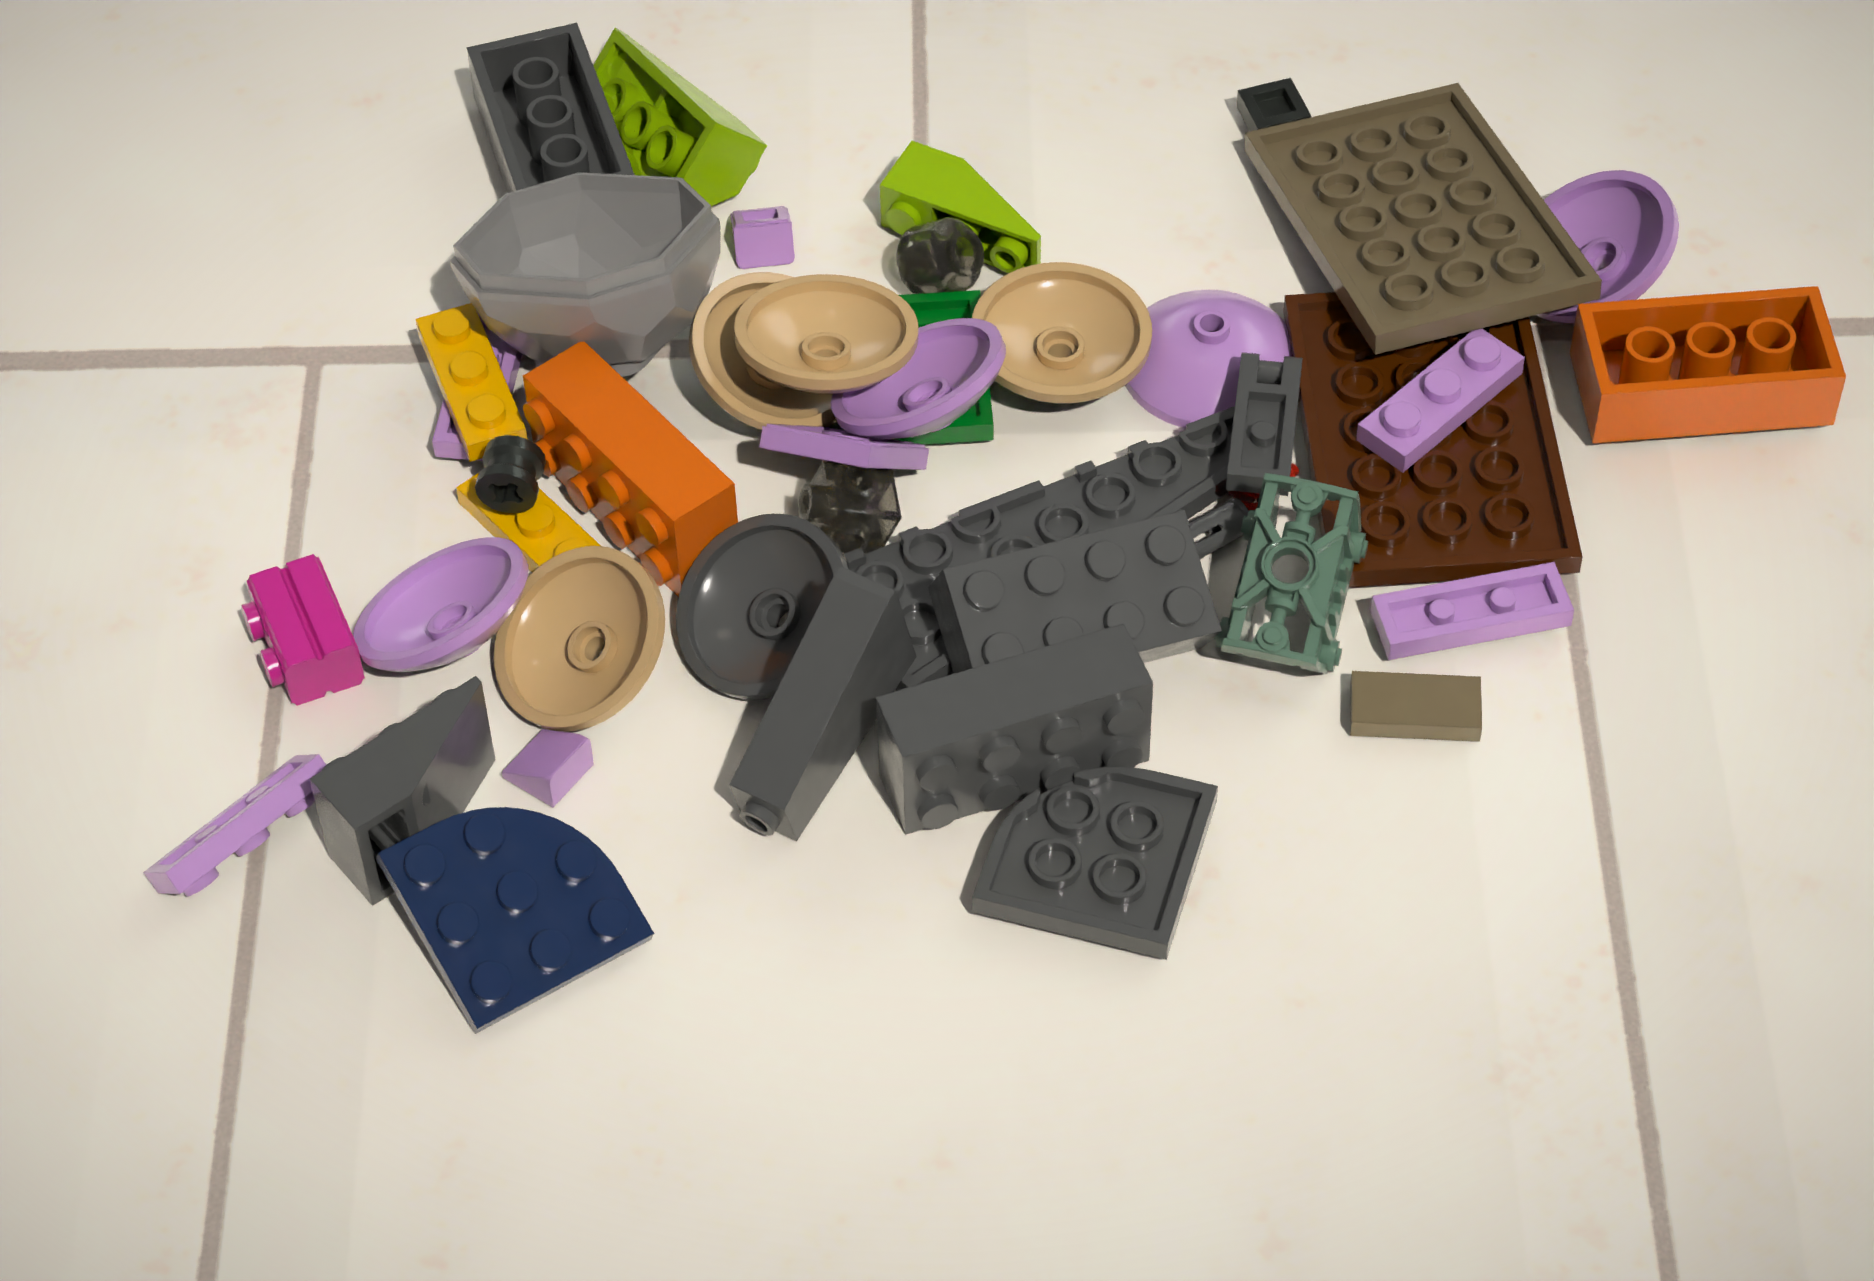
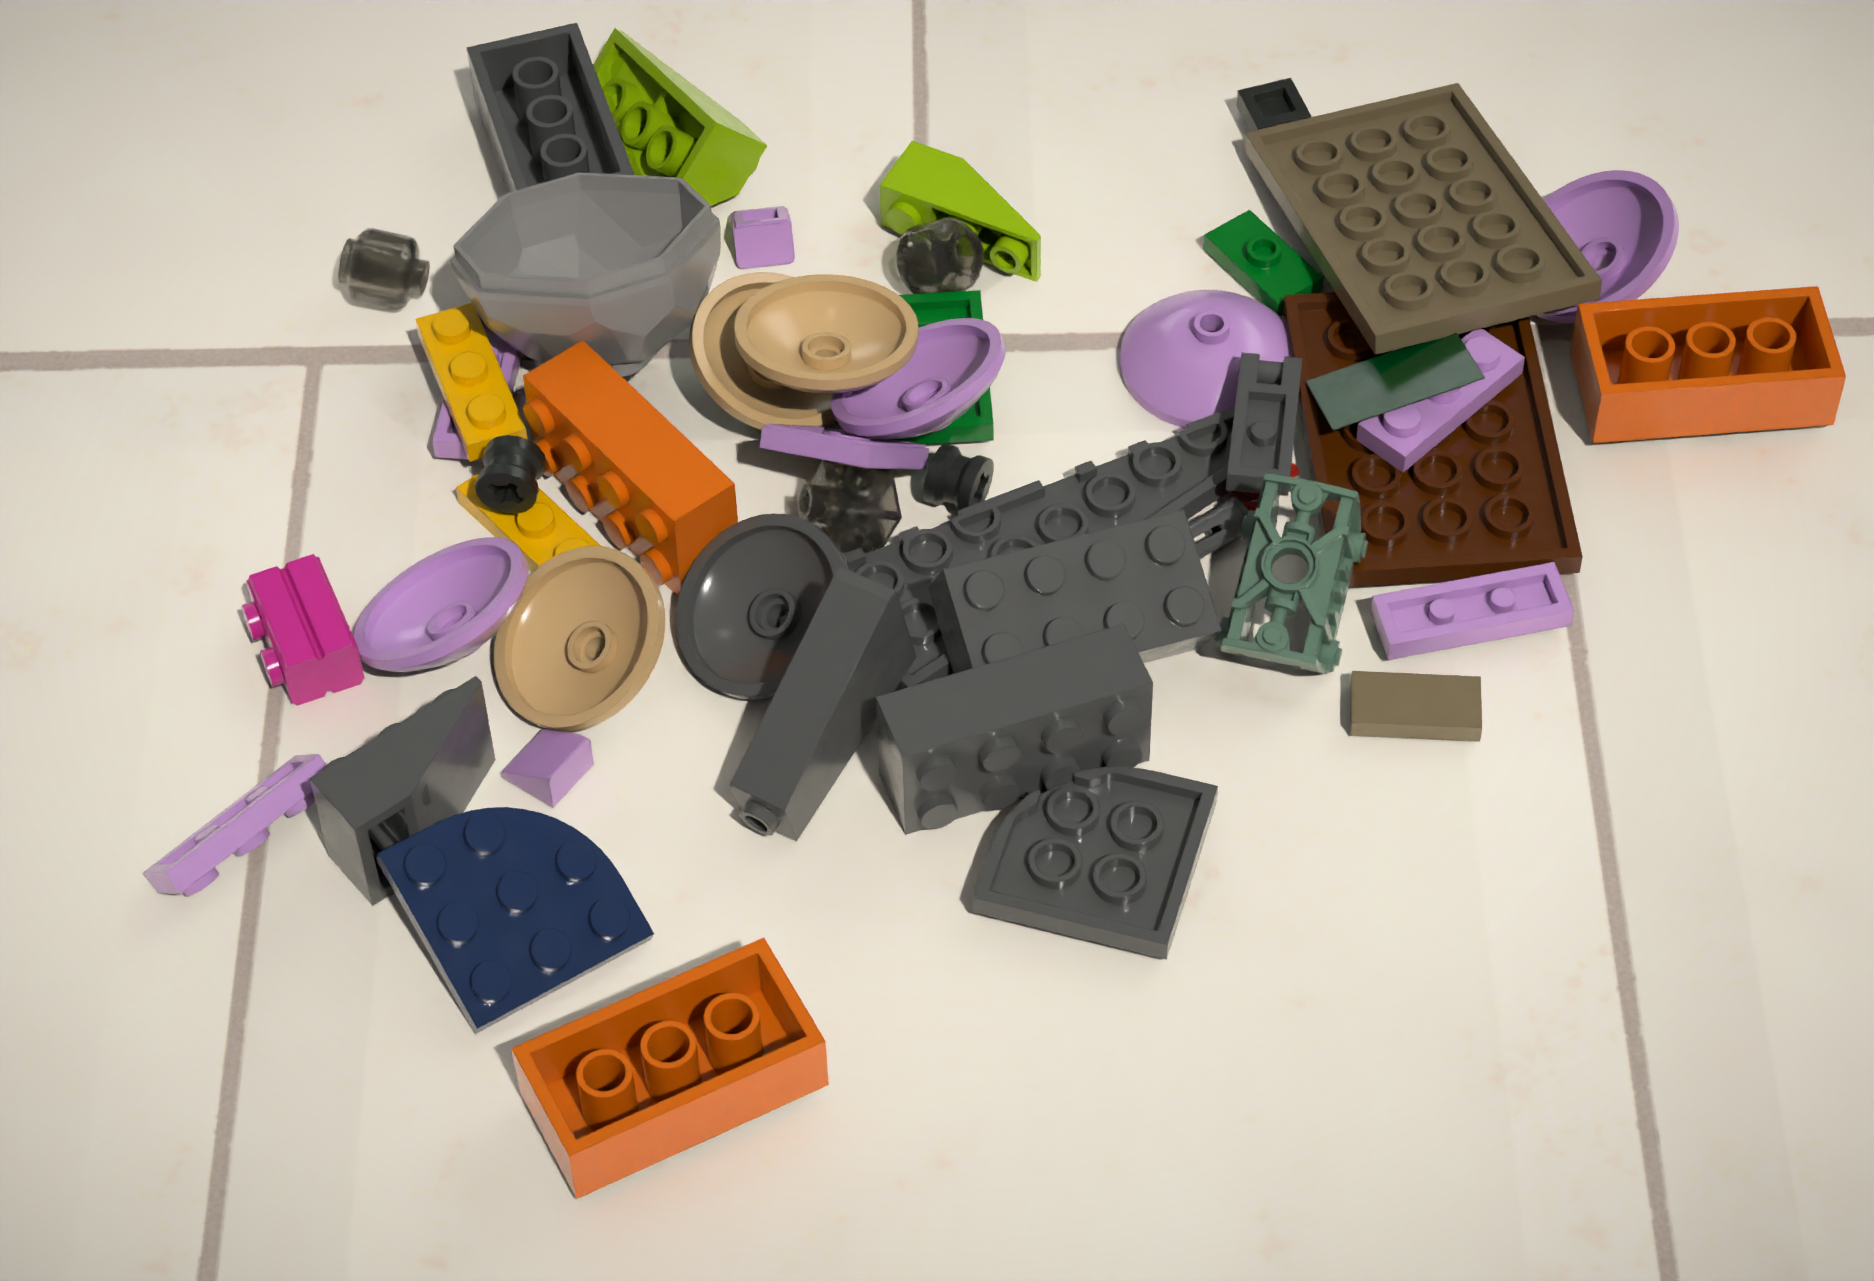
(383, 269): none -> clear smoke head
(670, 1067): none -> orange brick
(957, 478): none -> pearl dark grey wheel
(1067, 331): tan dish -> none
(1261, 261): none -> green plate
(1394, 380): none -> dark green sticker

